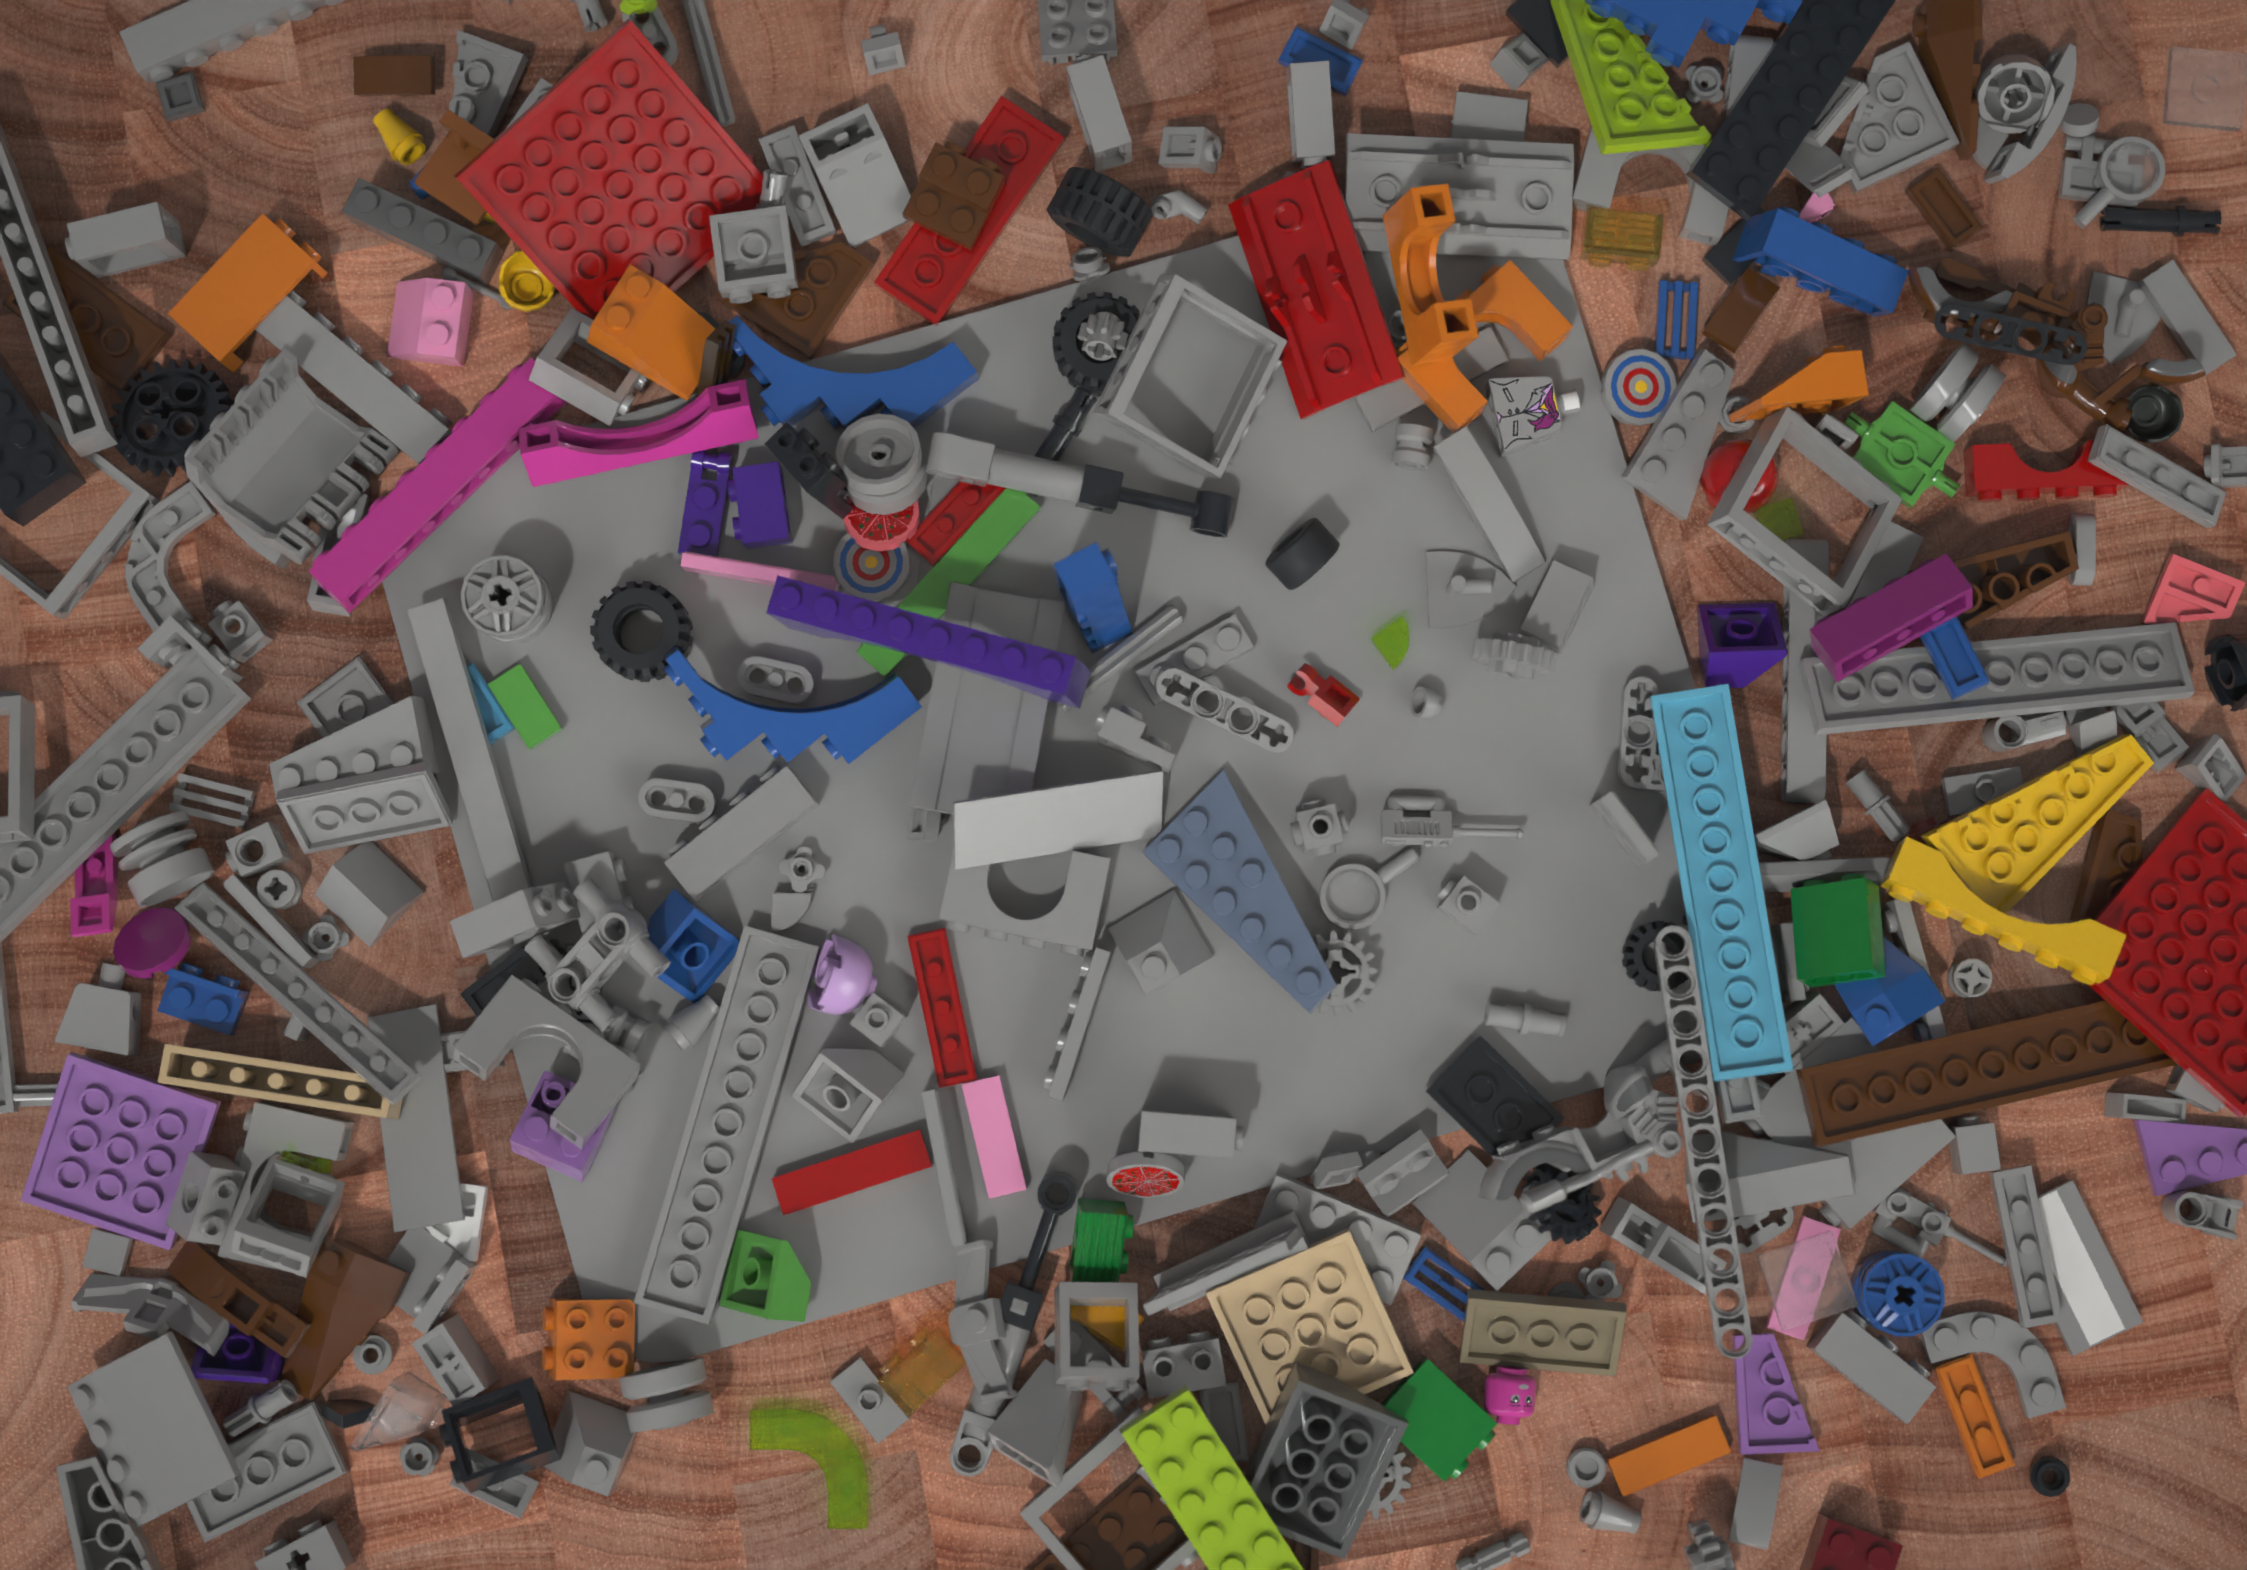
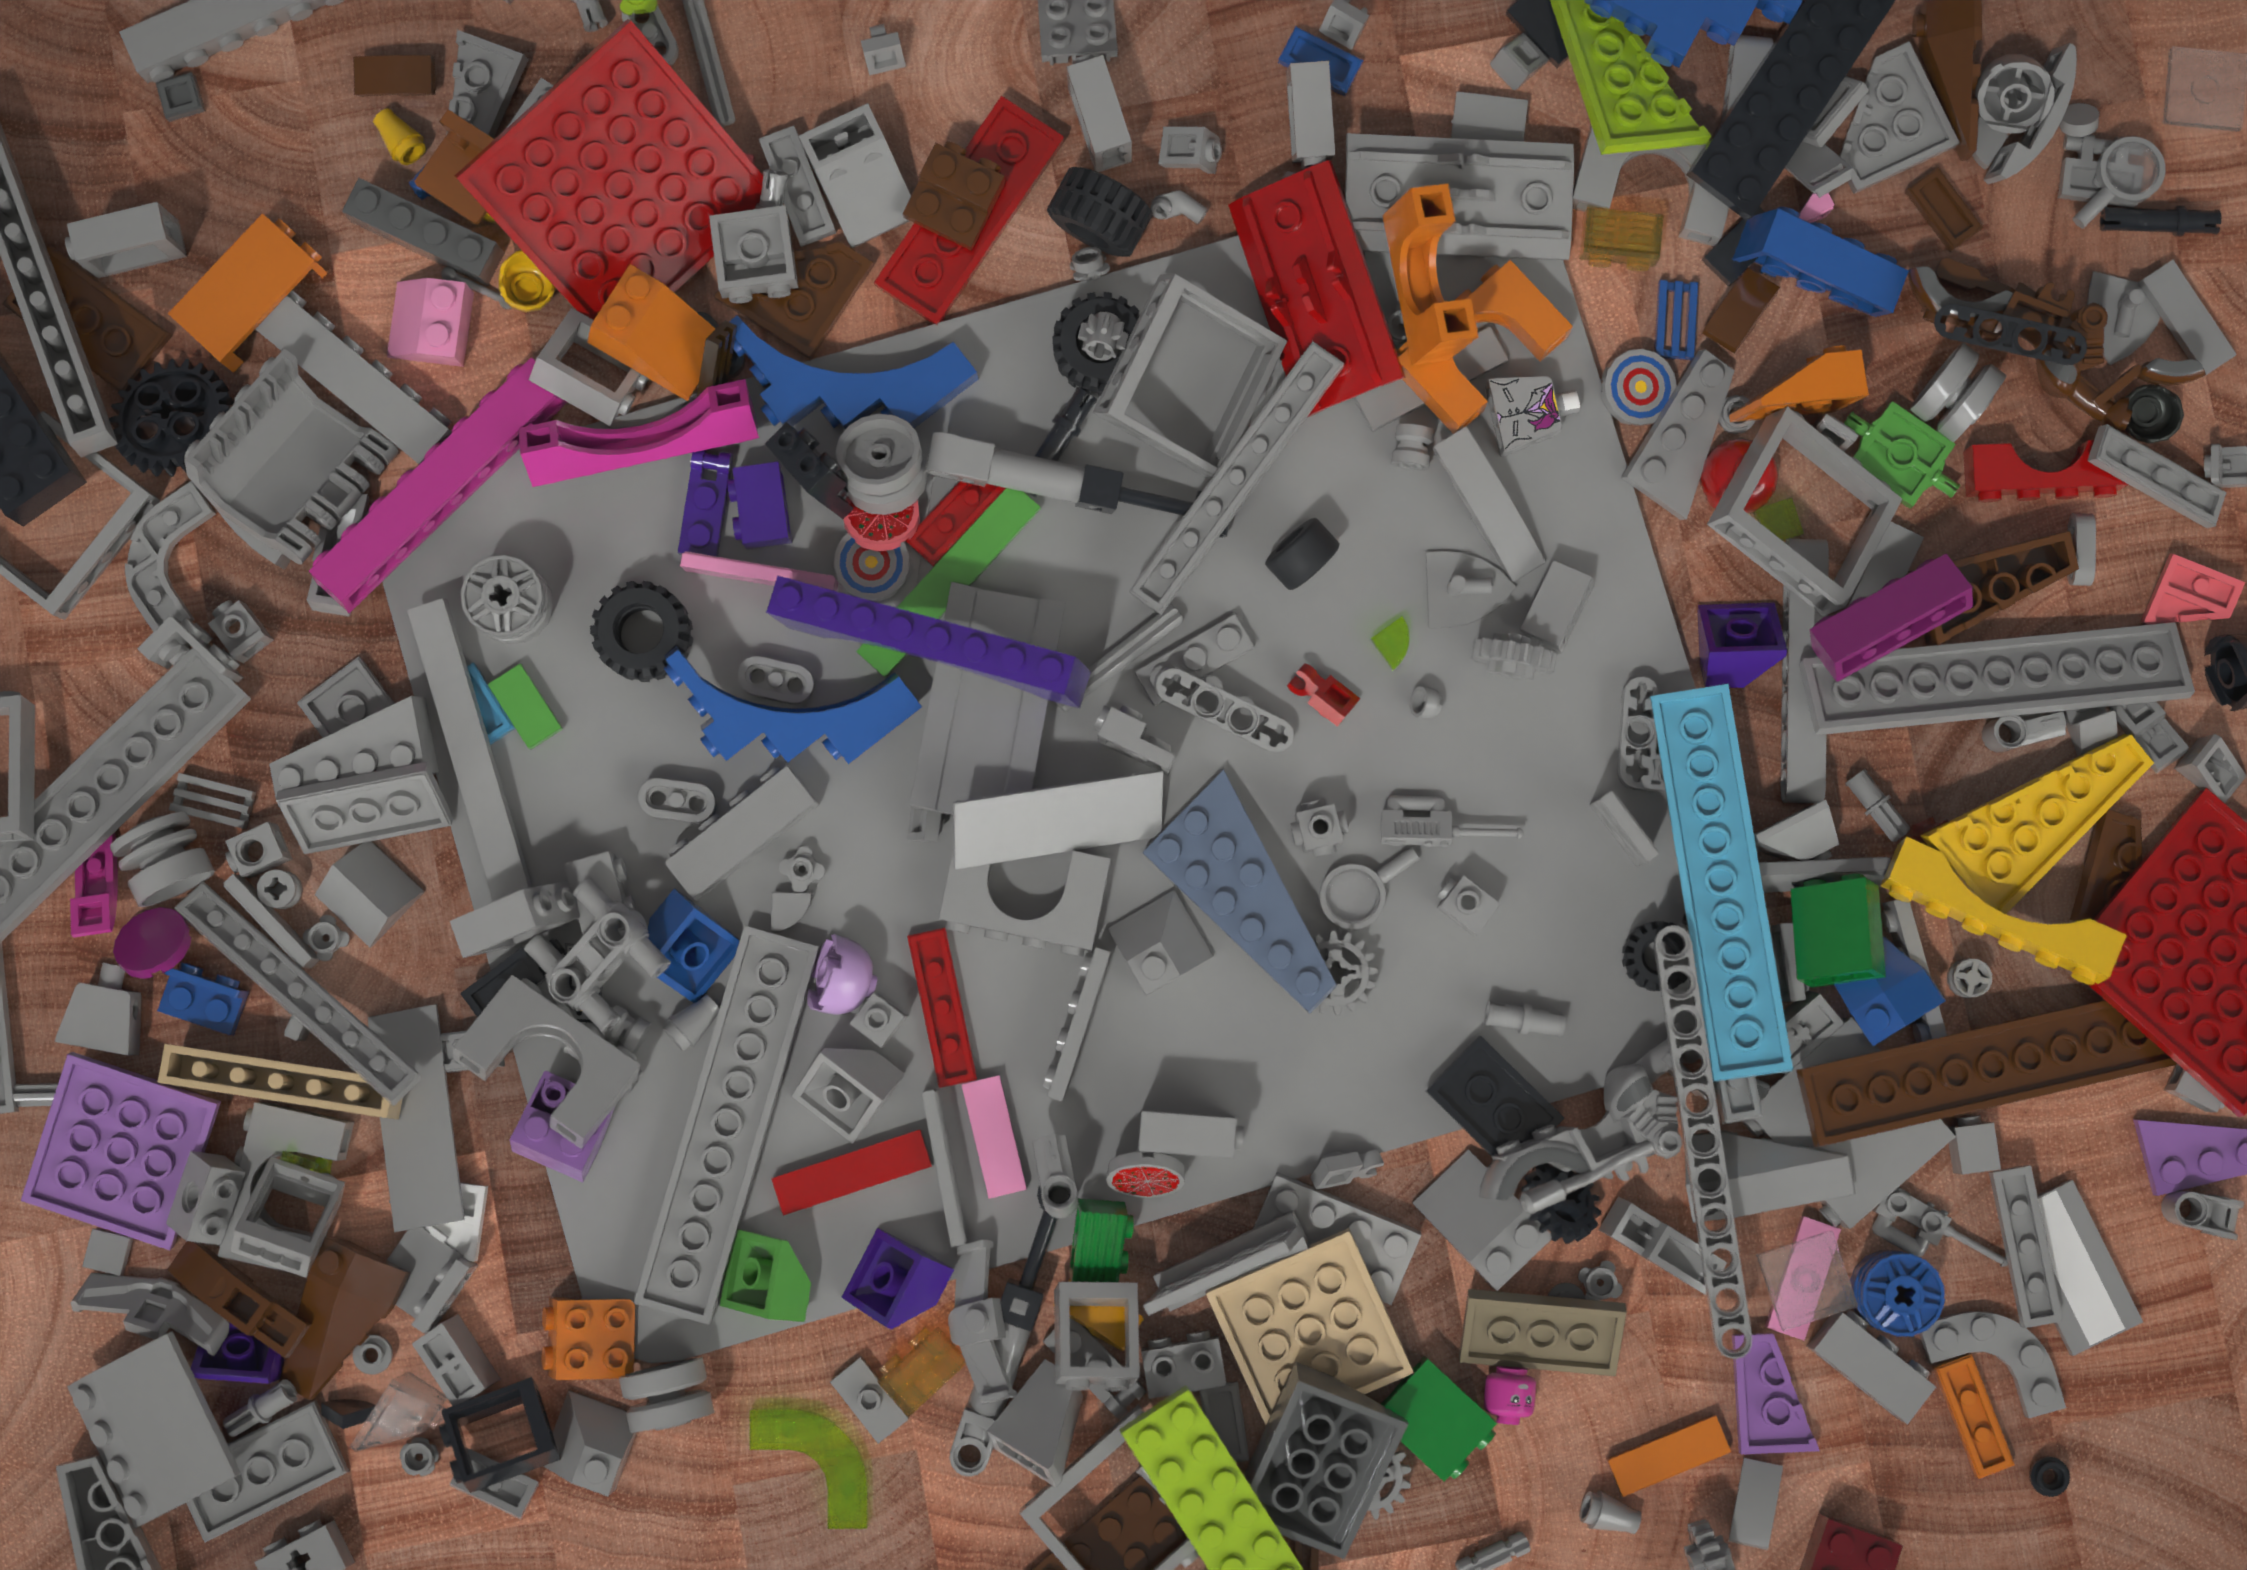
(896, 1280): none -> dark purple slope
(1055, 1173): none -> light grey piece
(1093, 596): blue wedge -> none
(1236, 478): none -> light grey tile
(1403, 1173): light grey bracket -> none
(1418, 1264): blue tile -> none
(1585, 1467): light grey tile -> none
(1707, 74): light grey plate -> none
(1762, 1233): light grey beam -> none
(1954, 658): blue tile -> none
(1972, 790): light grey plate -> none
(2145, 1107): light grey piece -> none

